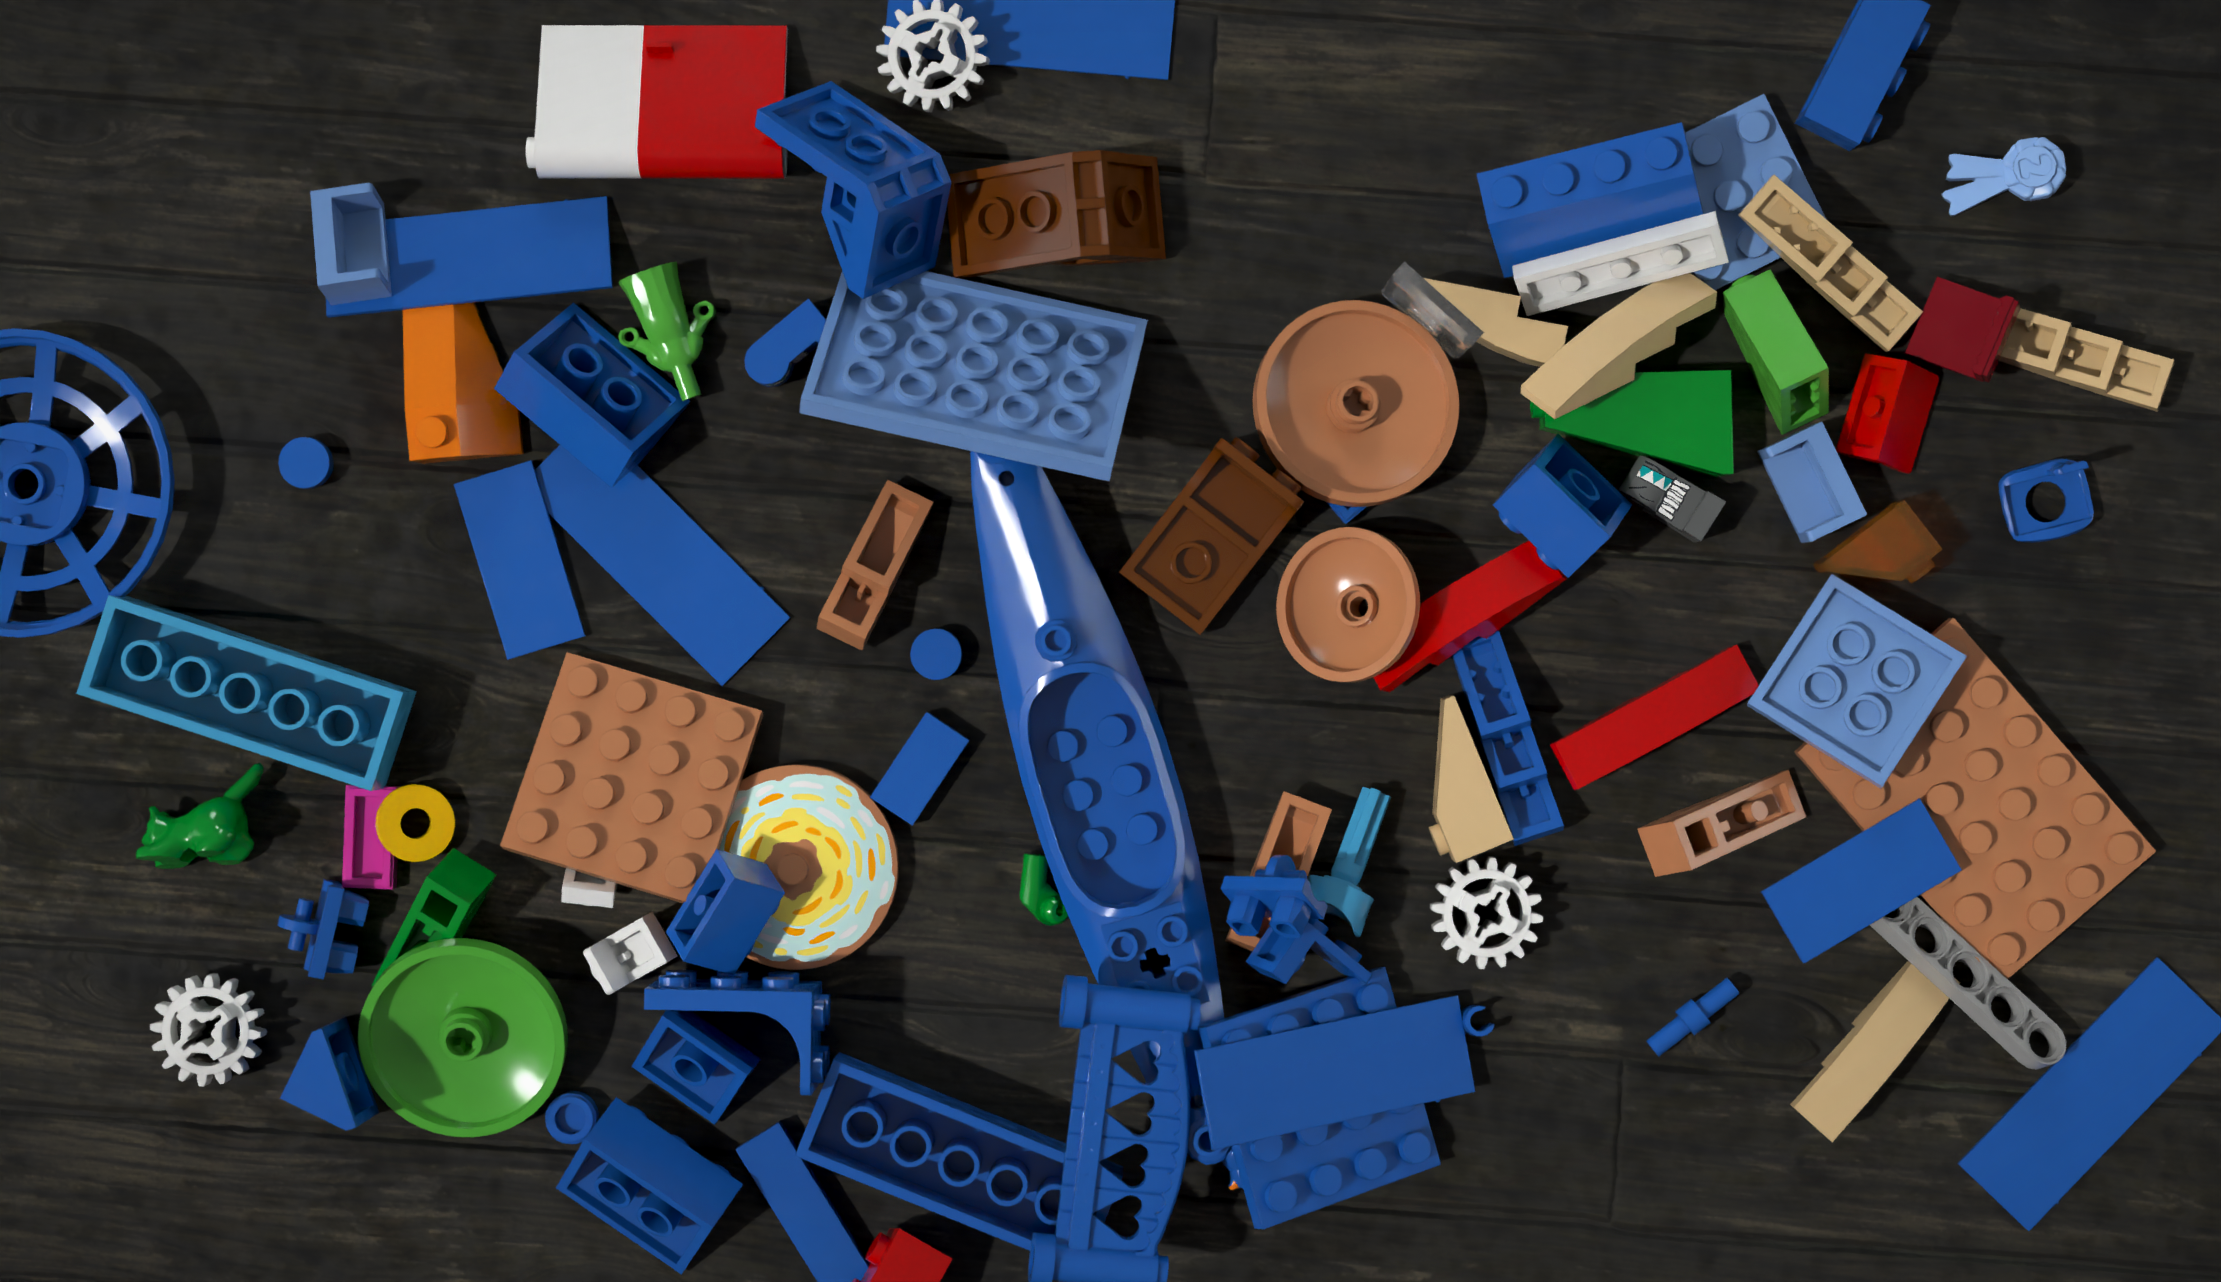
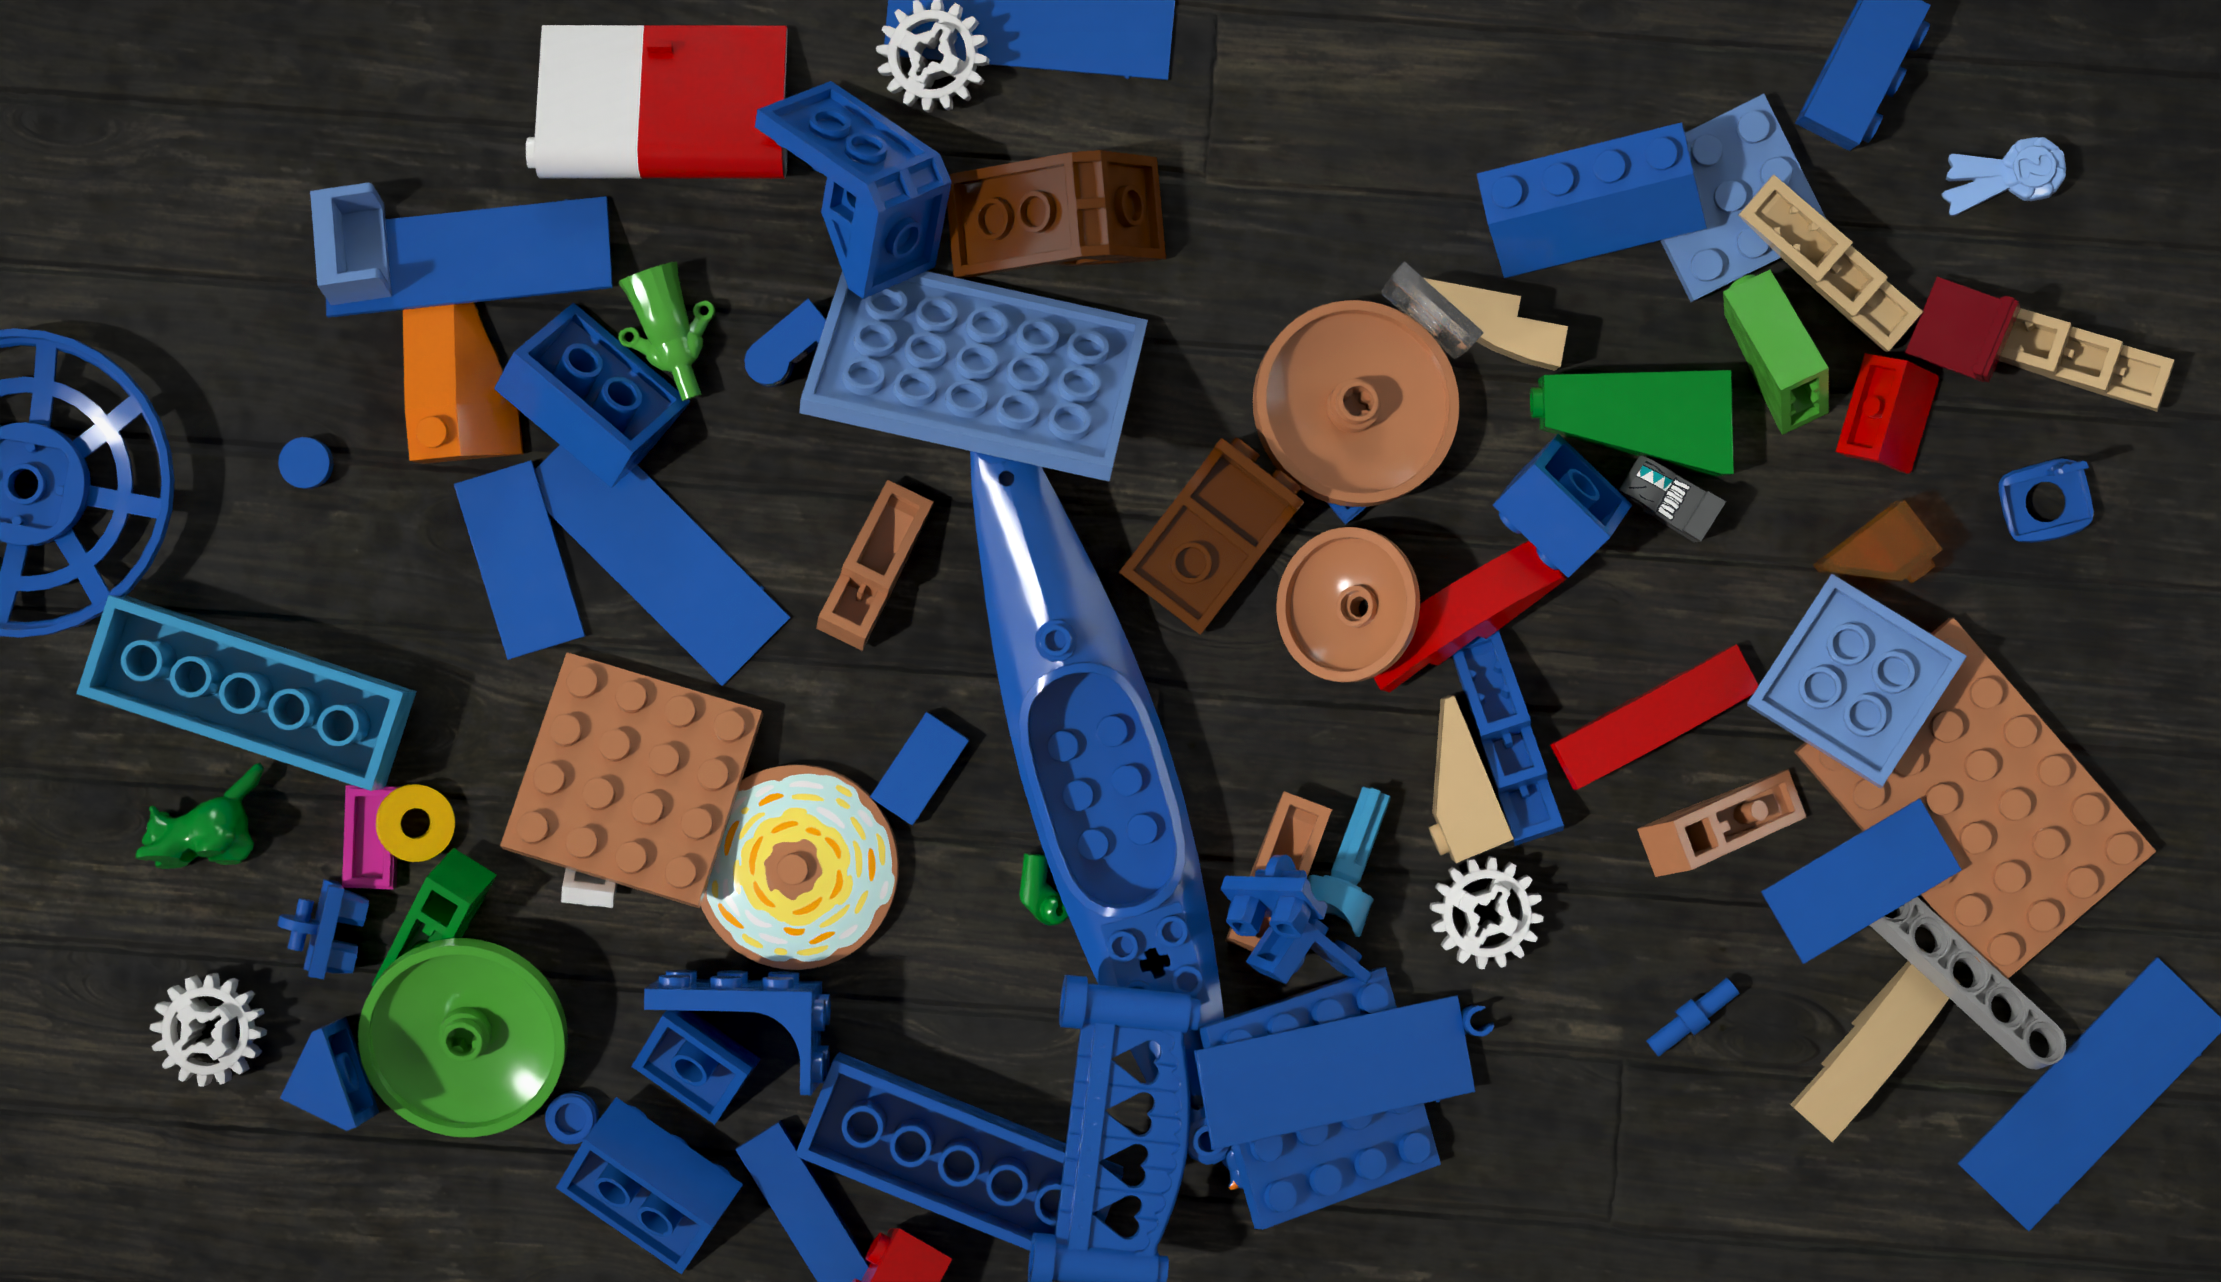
(629, 953): white bracket -> none
(725, 912): blue brick -> none
(936, 654): blue tile -> none
(1610, 347): tan slope -> none
(1620, 263): white plate -> none
(1812, 482): medium blue panel -> none

